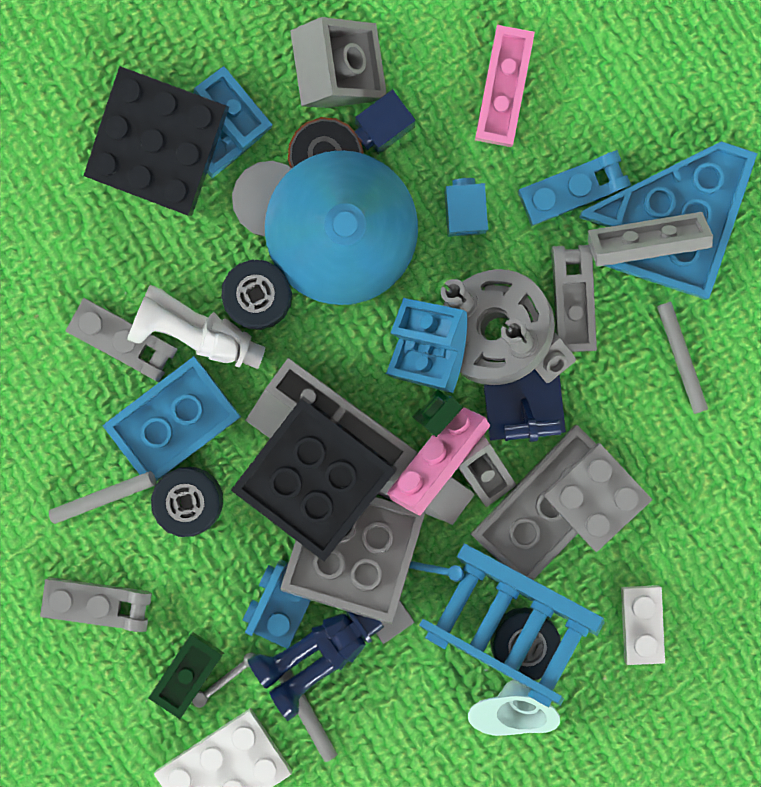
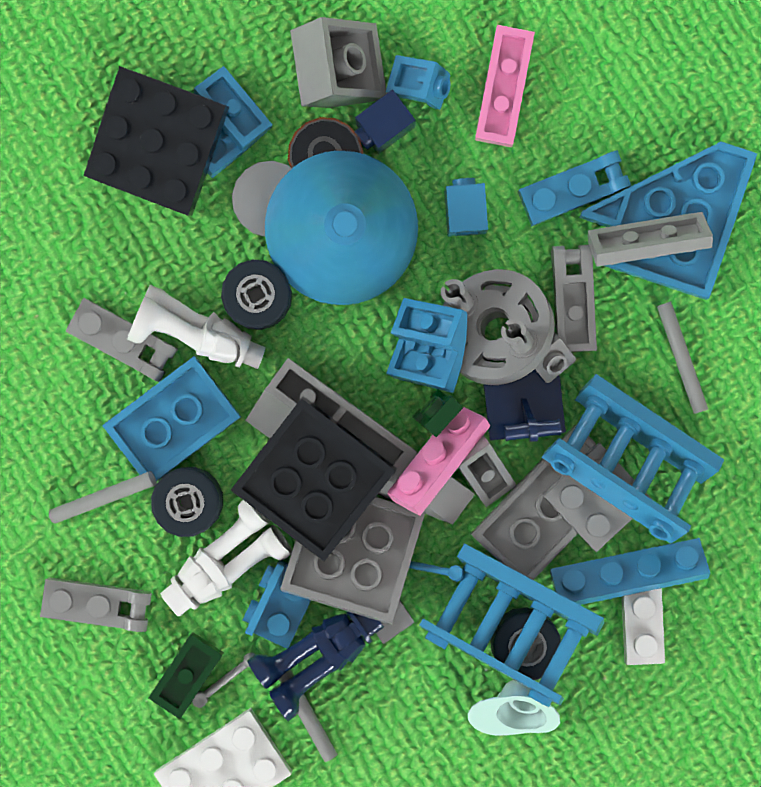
(205, 574): none -> white piece
(419, 81): none -> dark azure bracket
(631, 572): none -> dark azure plate
(652, 432): none -> dark azure fence

